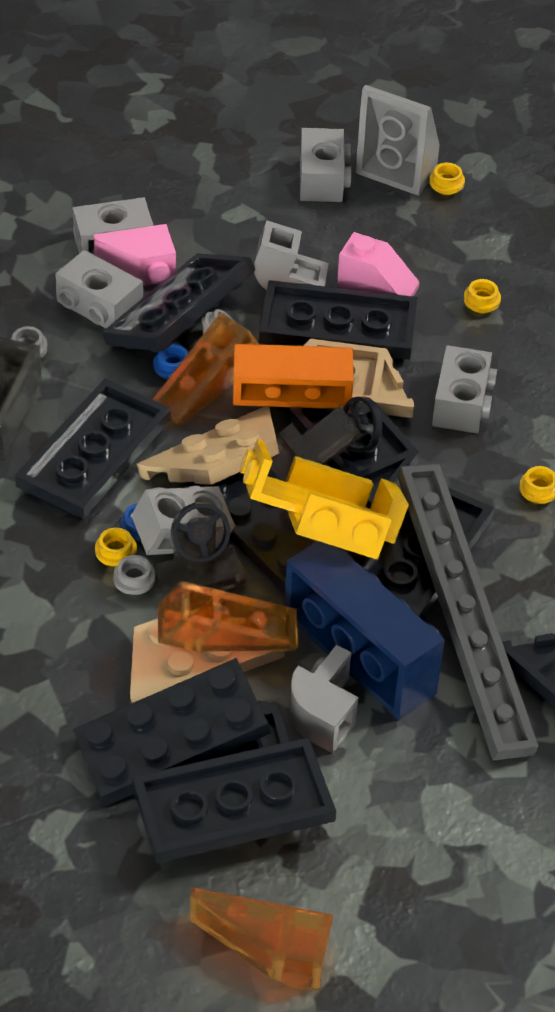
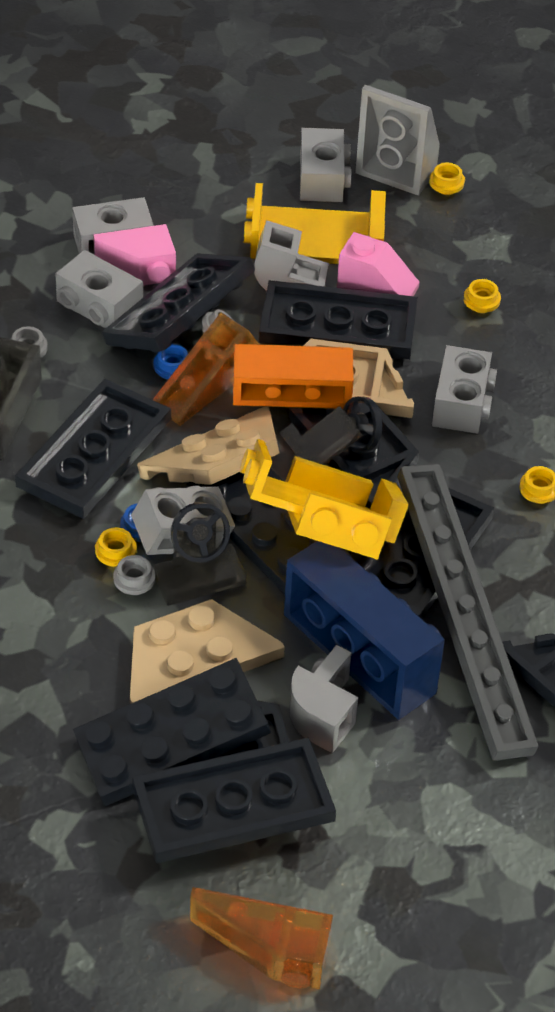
(223, 621): clear orange slope -> none
(322, 230): none -> yellow panel

